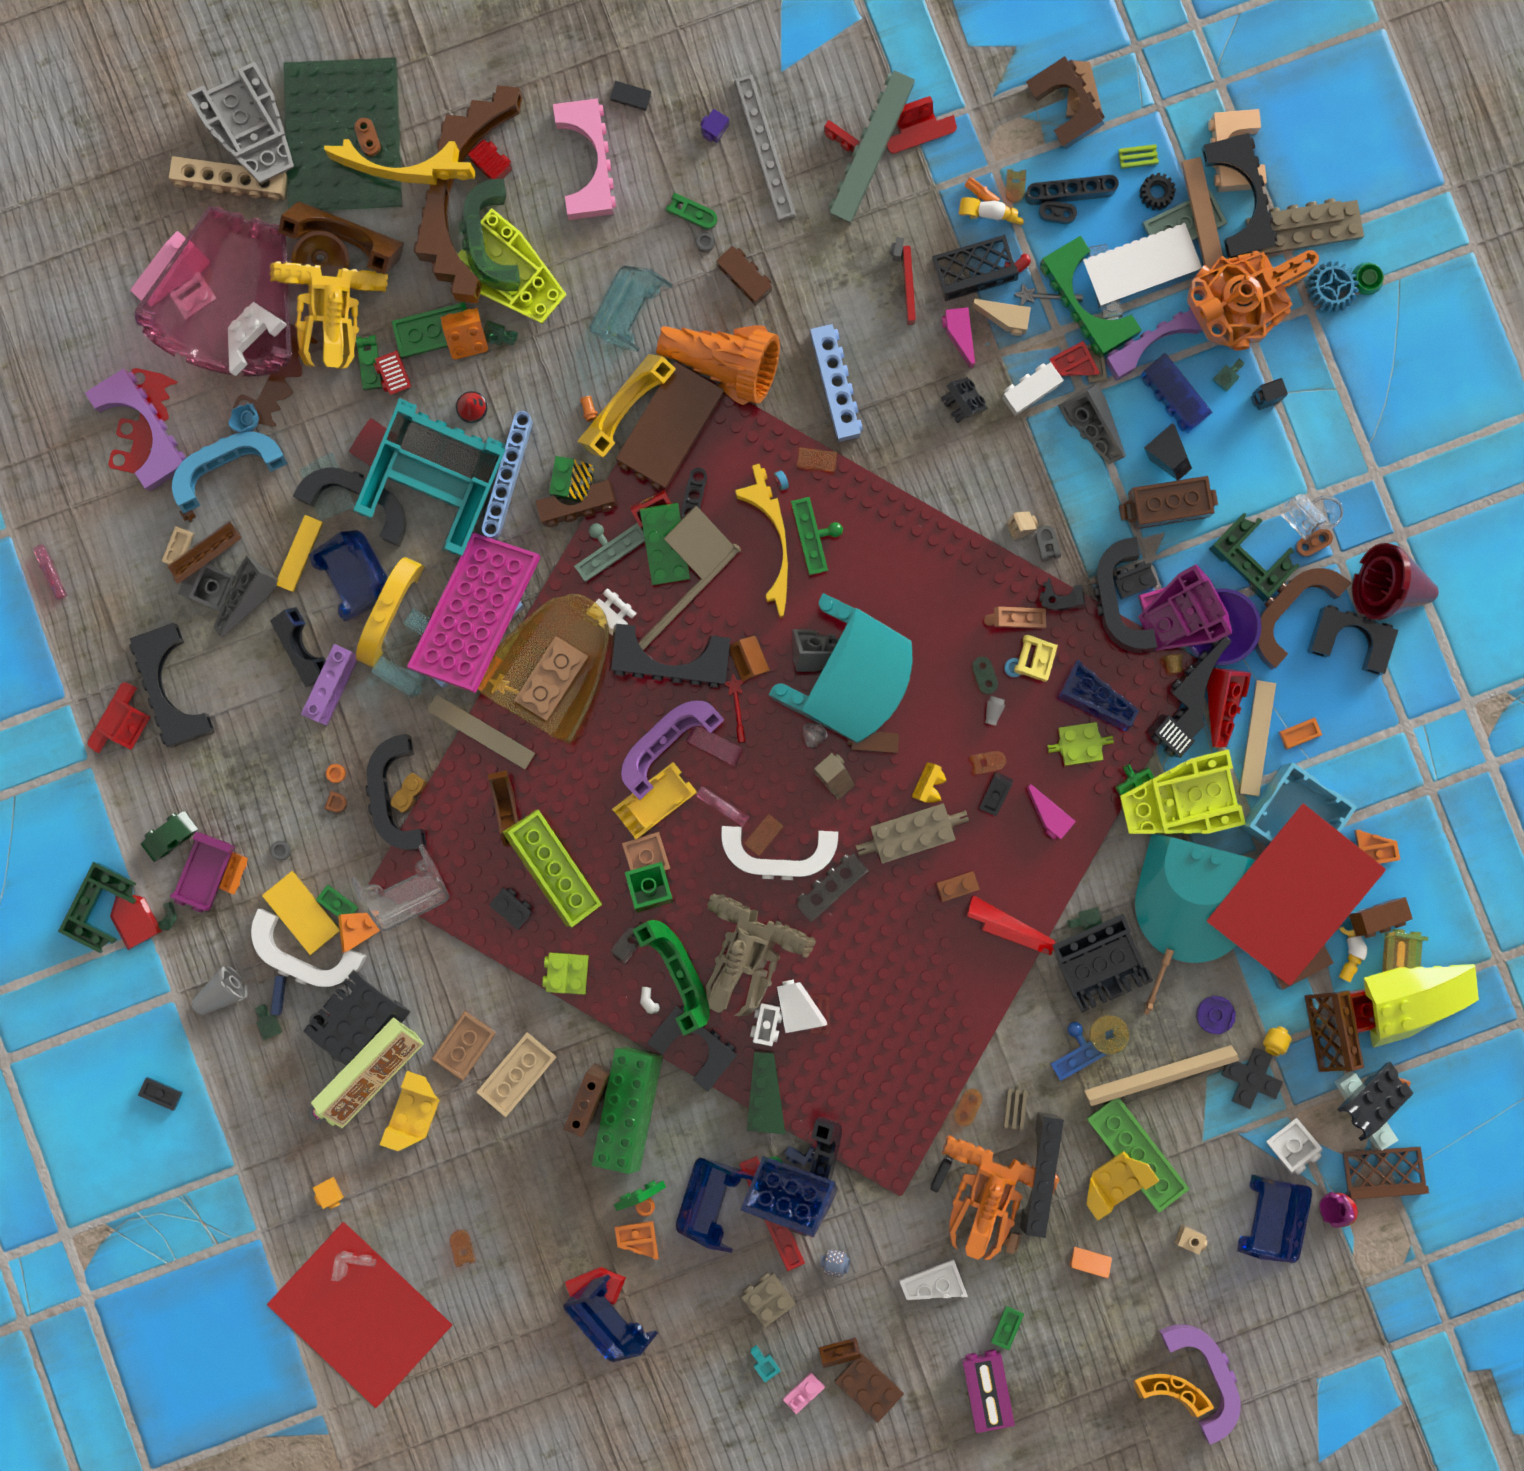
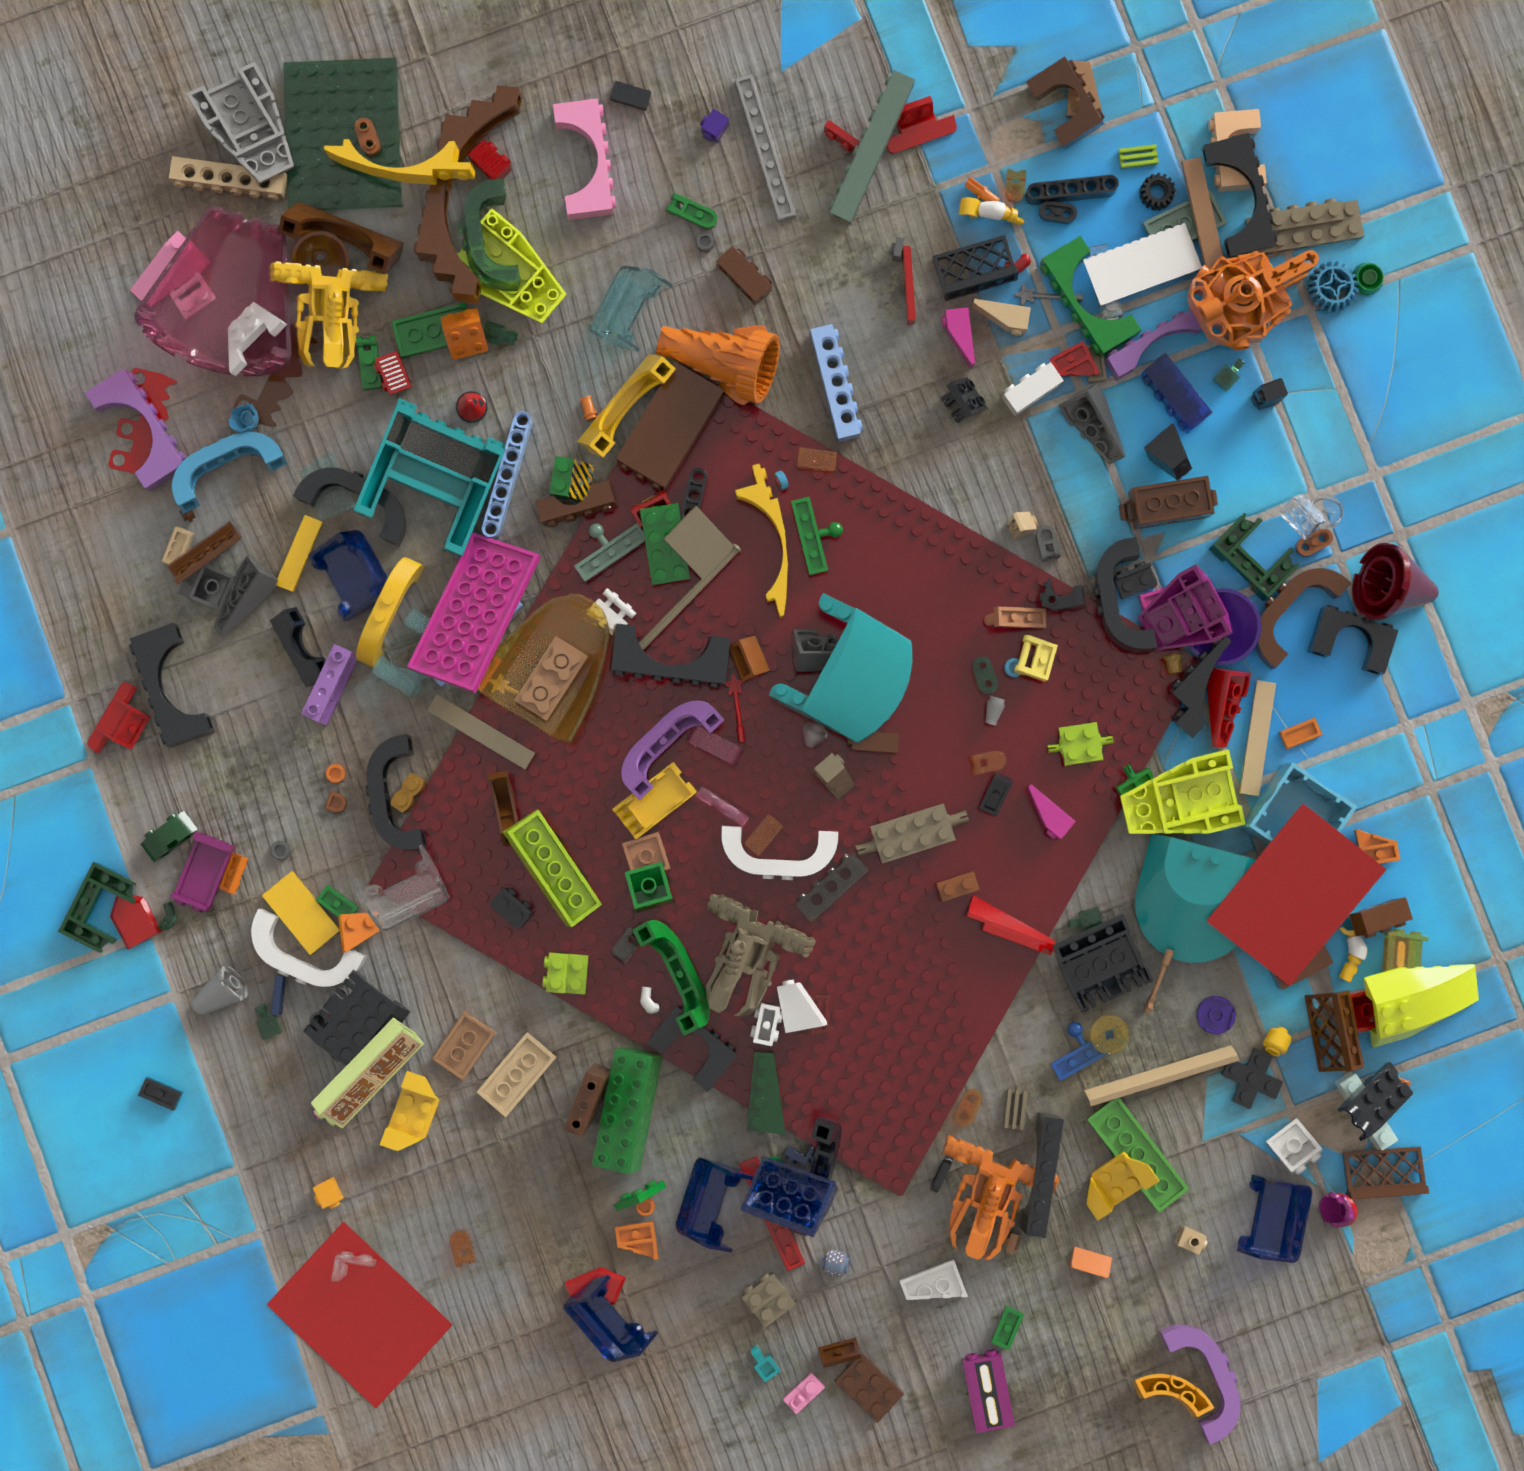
(50, 572): clear pink axle -> none
(368, 441): dark red slope -> none
(924, 790): yellow tile -> none
(1094, 696): clear blue wedge -> none
(1171, 736): black brick -> none

